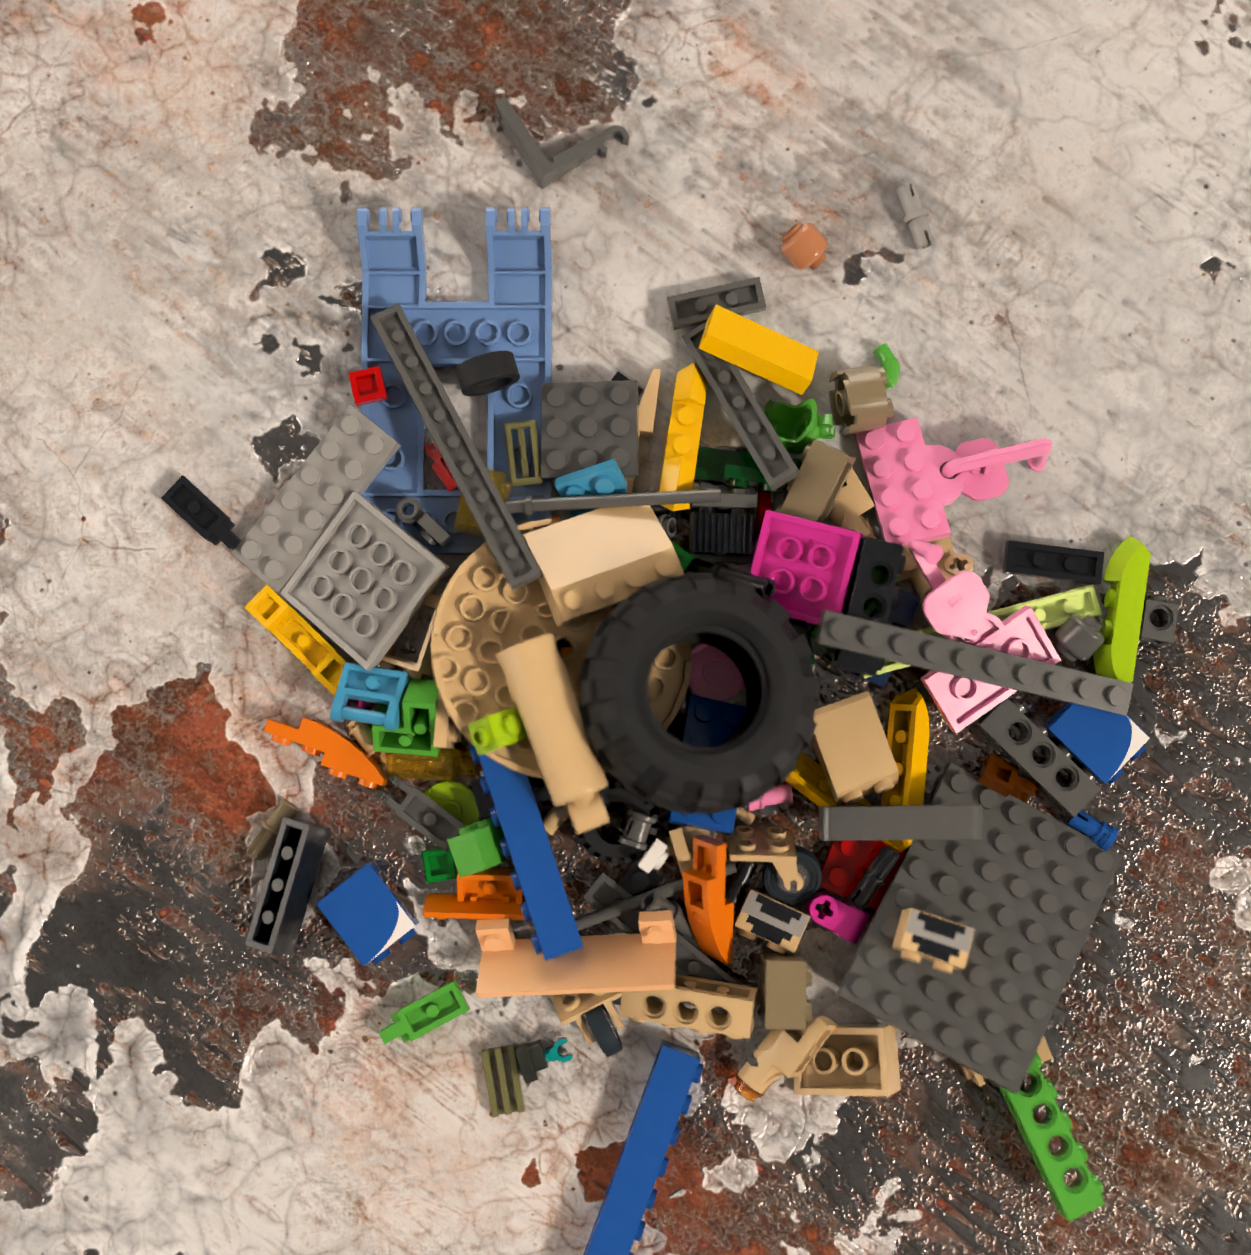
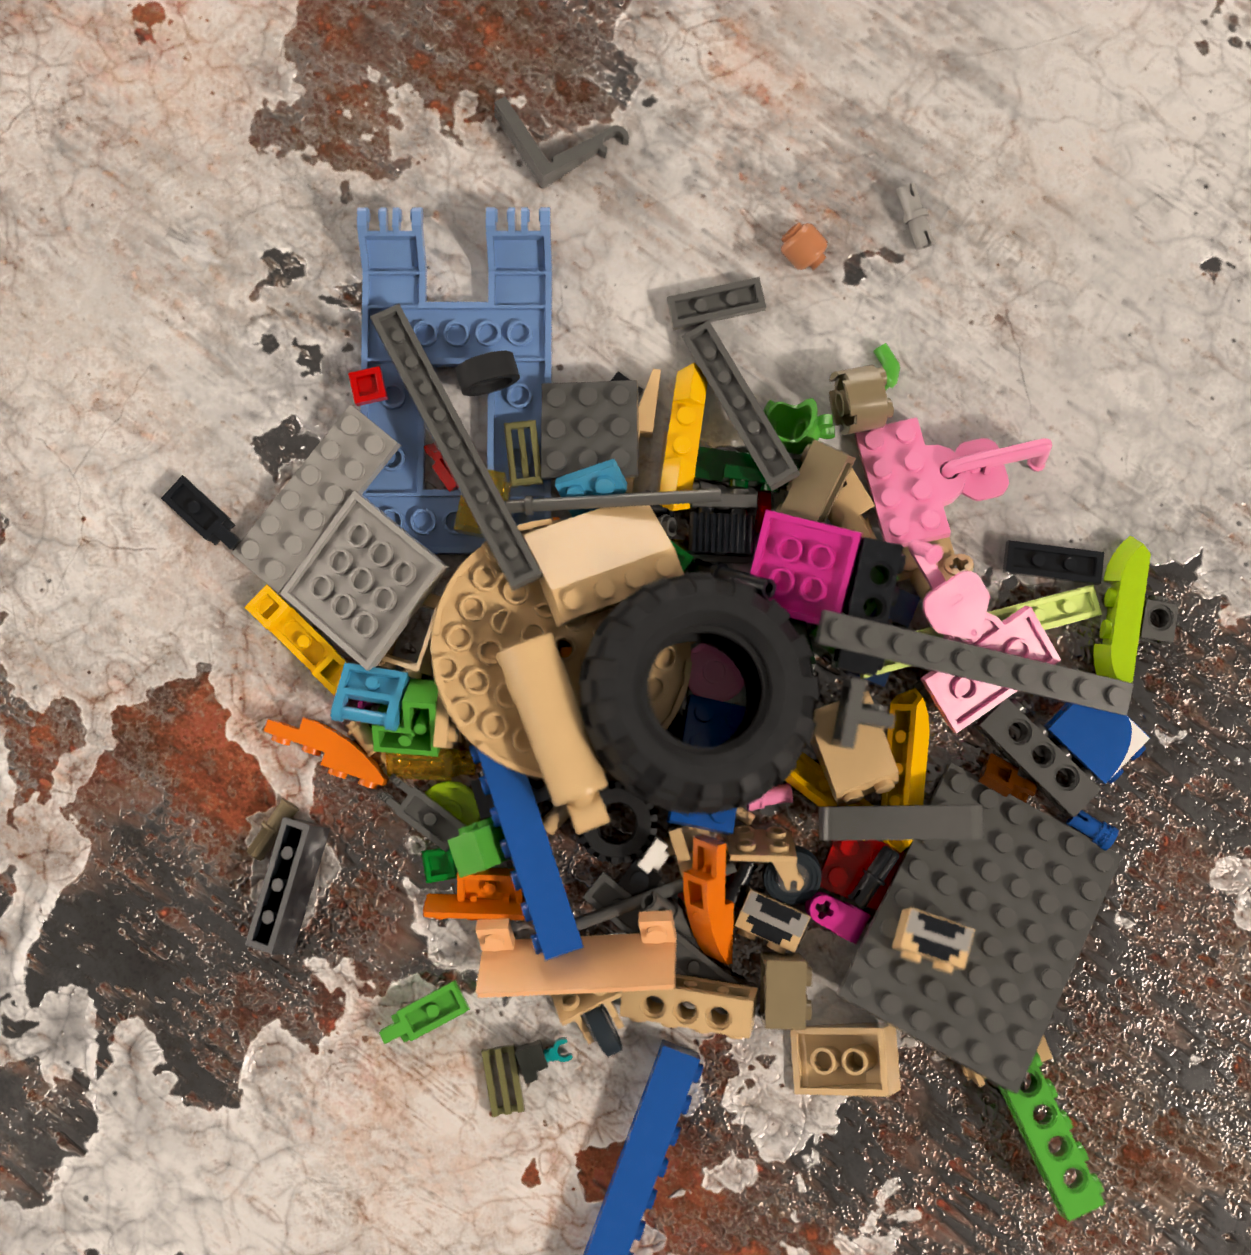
(368, 915): blue panel -> none
(431, 530): dark grey plate -> none
(497, 730): lime bracket -> none
(637, 829): dark grey bush -> none
(759, 350): yellow piece -> none
(780, 1052): tan plate -> none
(853, 712): none -> dark grey bracket
(1079, 637): dark grey head -> none

